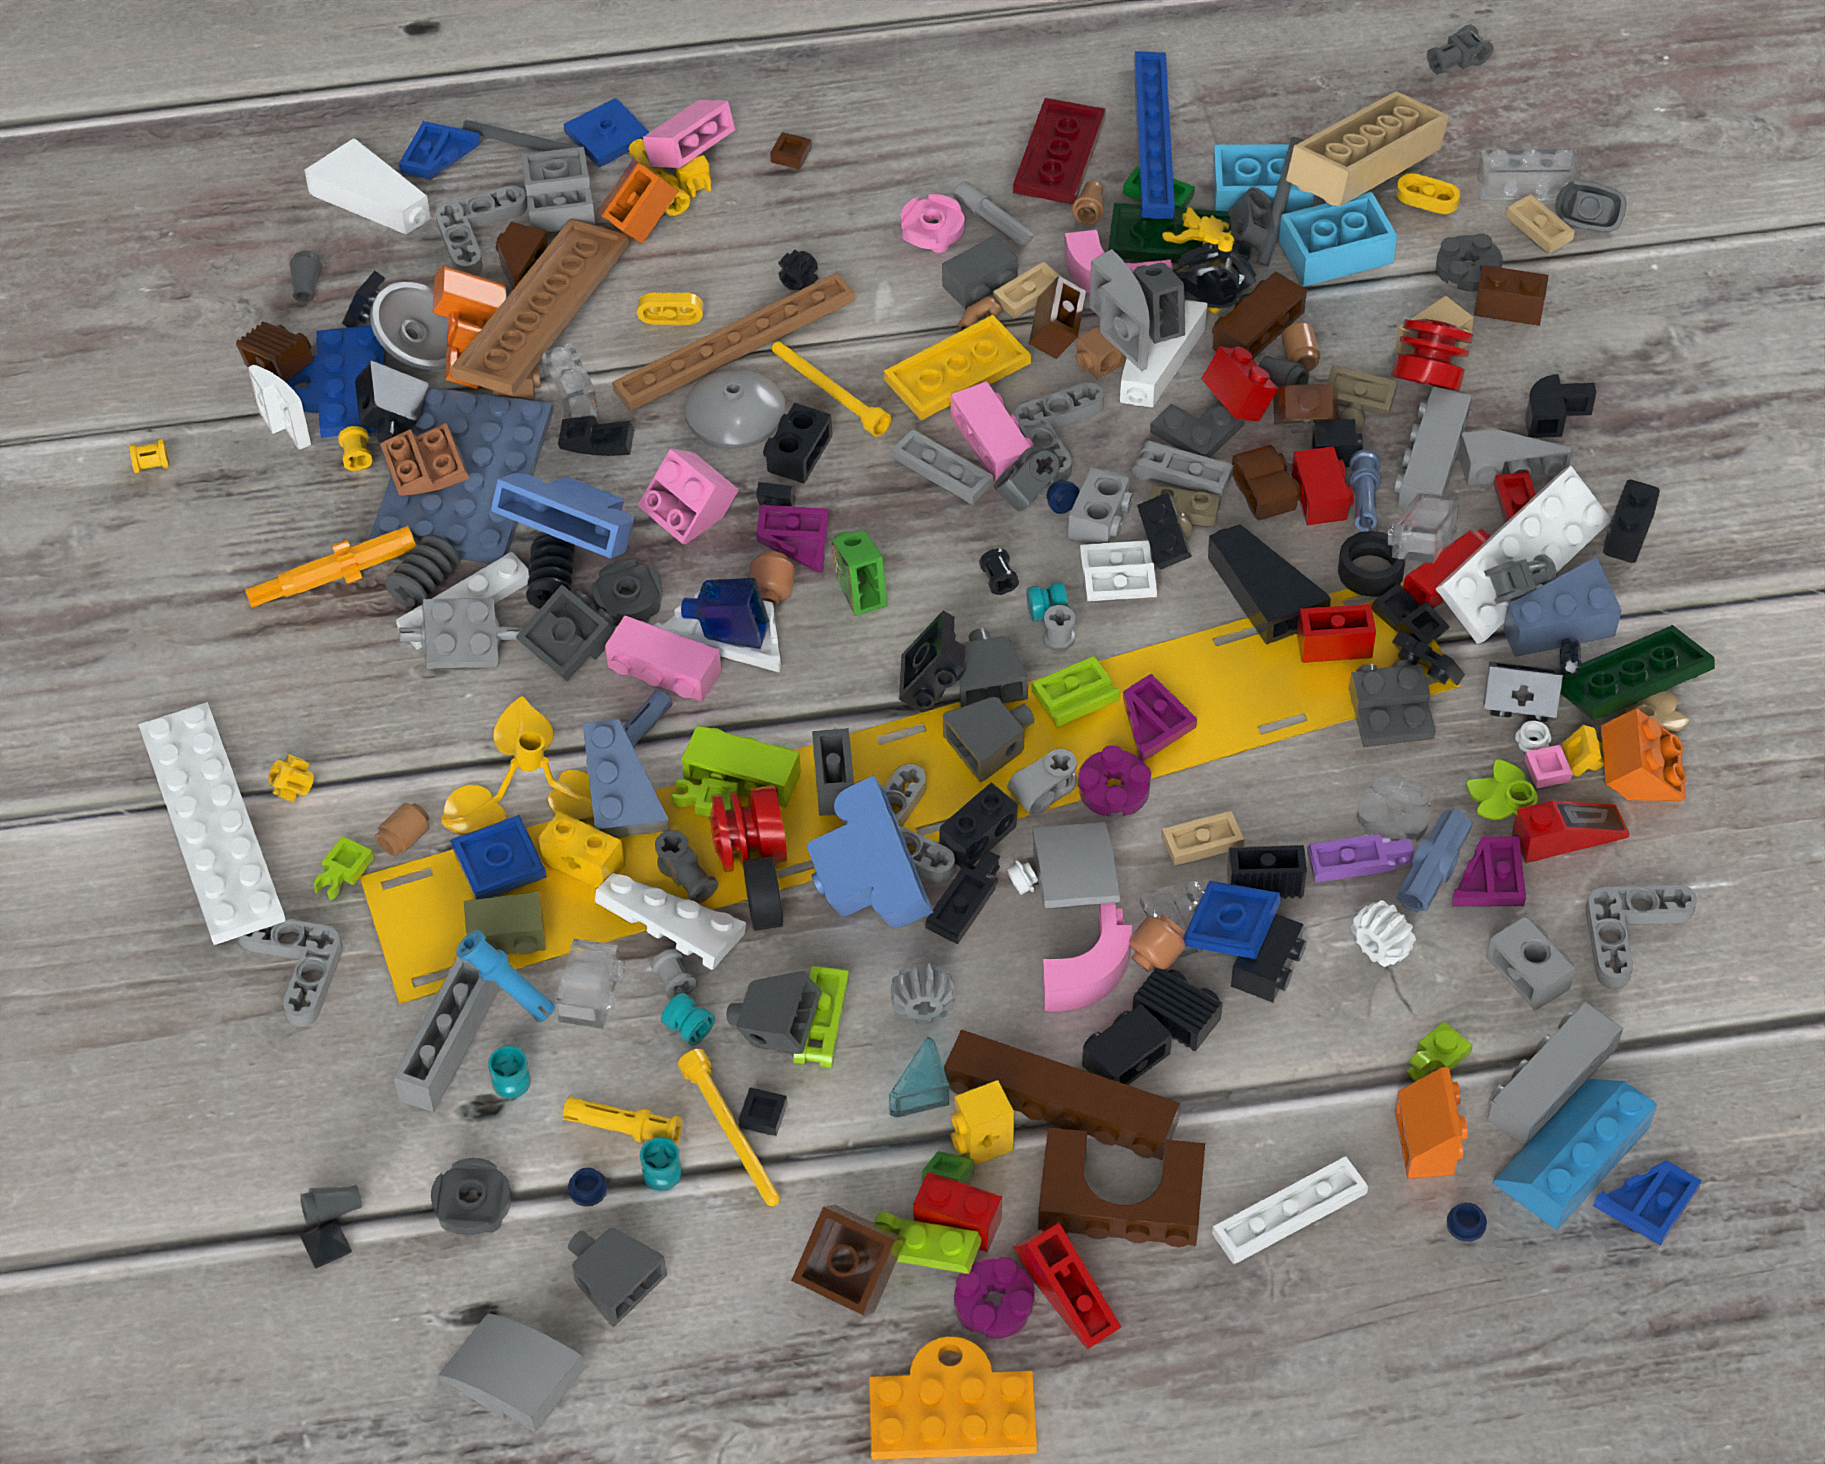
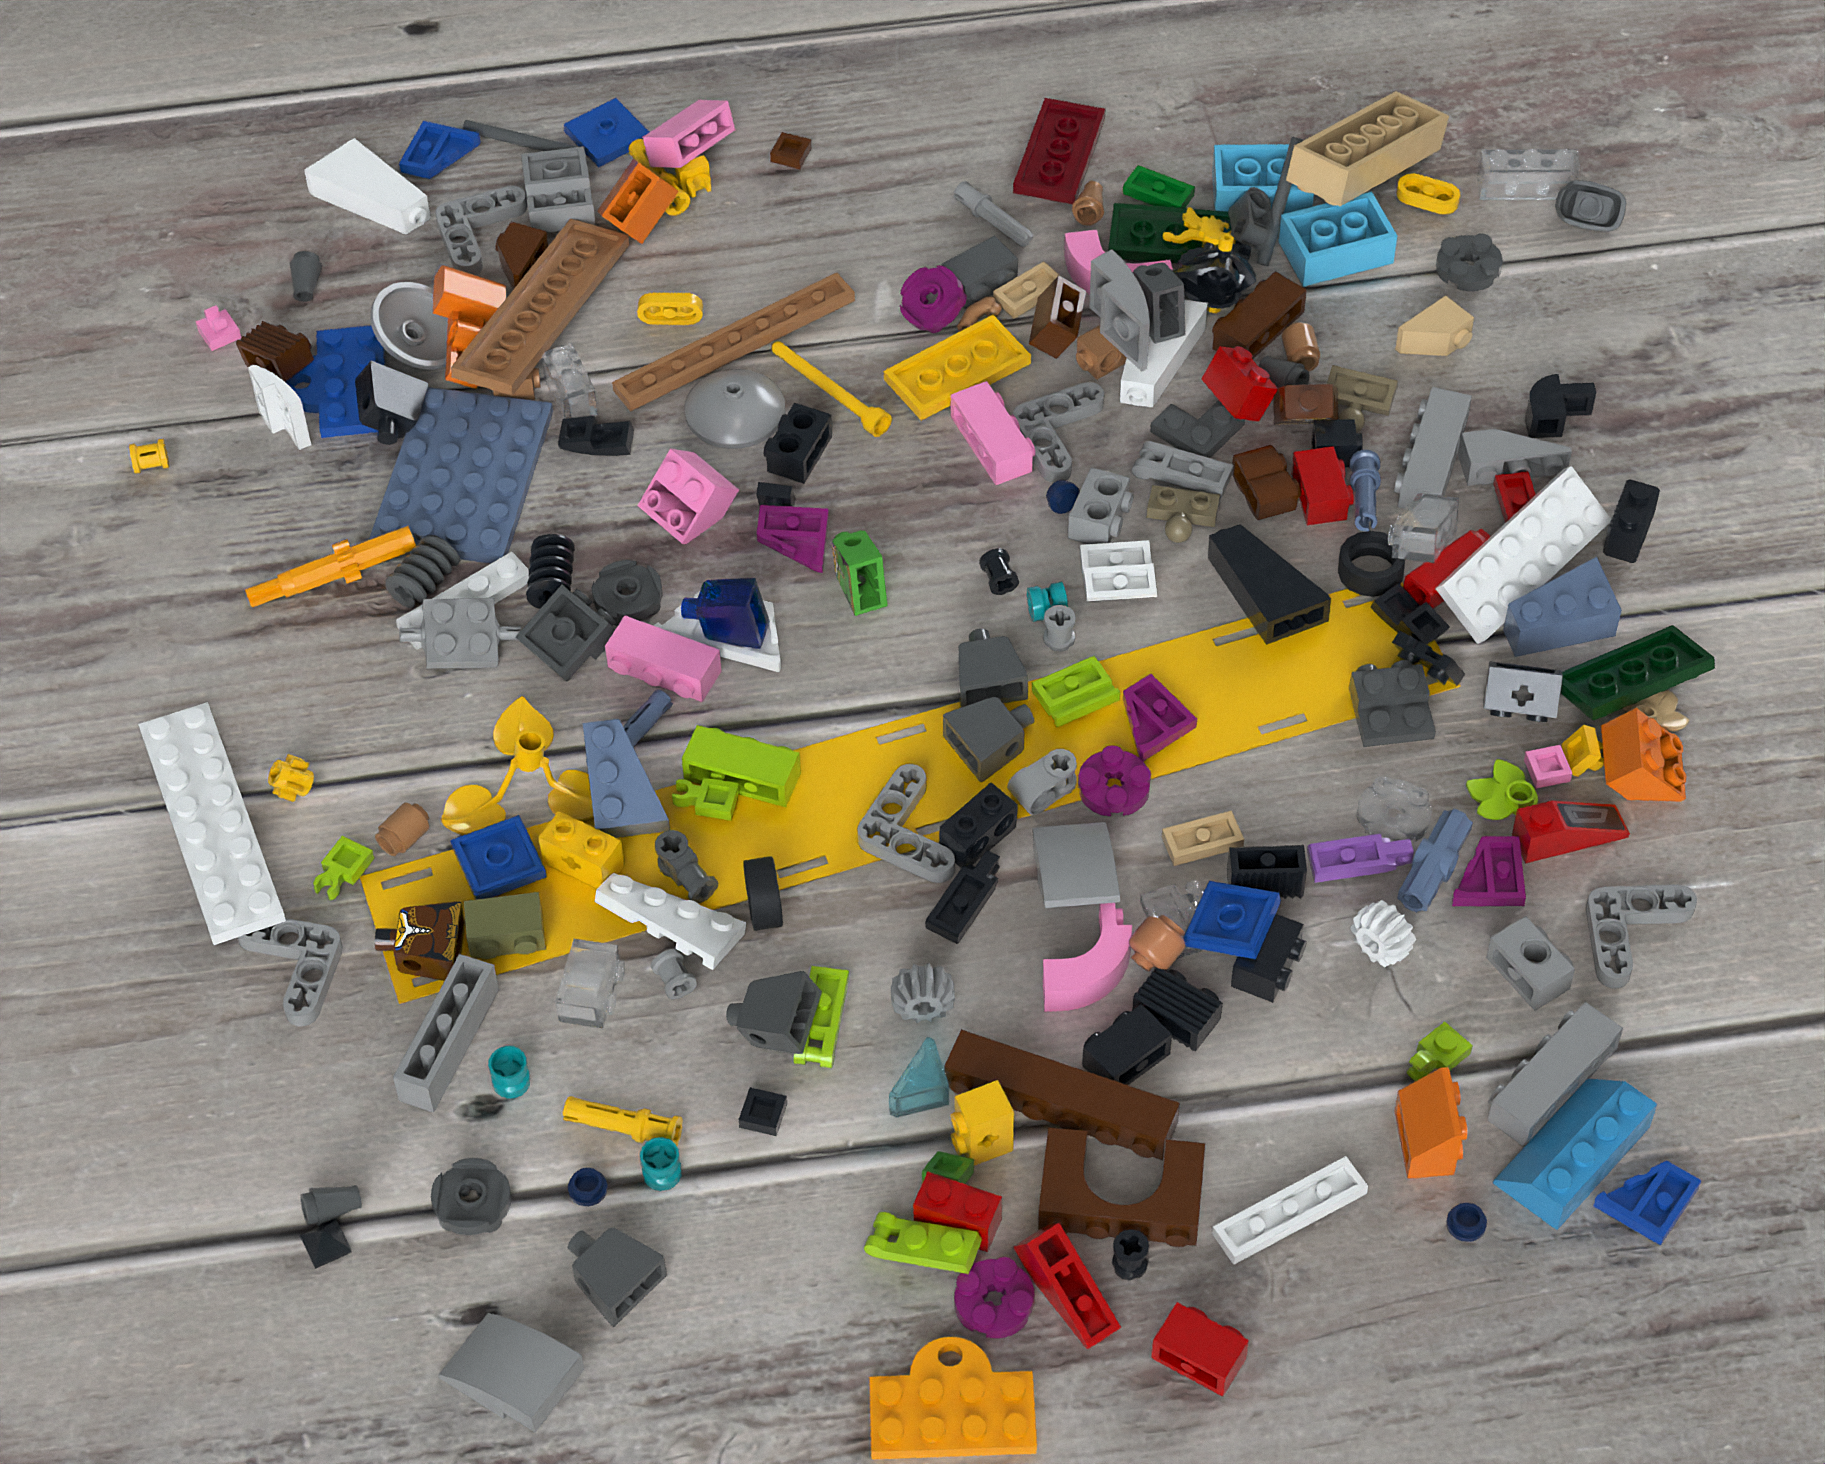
(217, 328): none -> bright pink tile
(354, 443): yellow bush -> none
(362, 301): black plate -> none
(424, 461): nougat slope -> none
(425, 939): none -> reddish brown torso
(494, 966): dark azure pin -> none
(566, 511): medium blue brick -> none
(689, 1020): teal wheel -> none
(696, 1068): yellow piece -> none
(748, 827): red wheel -> none
(773, 576): nougat head -> none
(798, 270): black gear -> none
(832, 766): dark grey brick -> none
(848, 1259): reddish brown brick -> none
(868, 859): medium blue brick -> none
(931, 664): black plate -> none
(932, 236): bright pink plate -> none
(942, 466): light grey plate -> none
(943, 309): none -> magenta plate
(1022, 877): white plate -> none
(1024, 480): dark grey piece -> none
(1130, 1254): none -> black bush
(1153, 135): blue plate -> none
(1164, 530): black plate -> none
(1200, 1348): none -> red brick
(1336, 633): red brick -> none
(1432, 354): red wheel -> none
(1460, 50): dark grey connector -> none
(1511, 295): reddish brown brick -> none
(1519, 577): dark grey connector -> none
(1536, 731): white plate -> none
(1539, 223): tan plate -> none
(1570, 657): black axle -> none

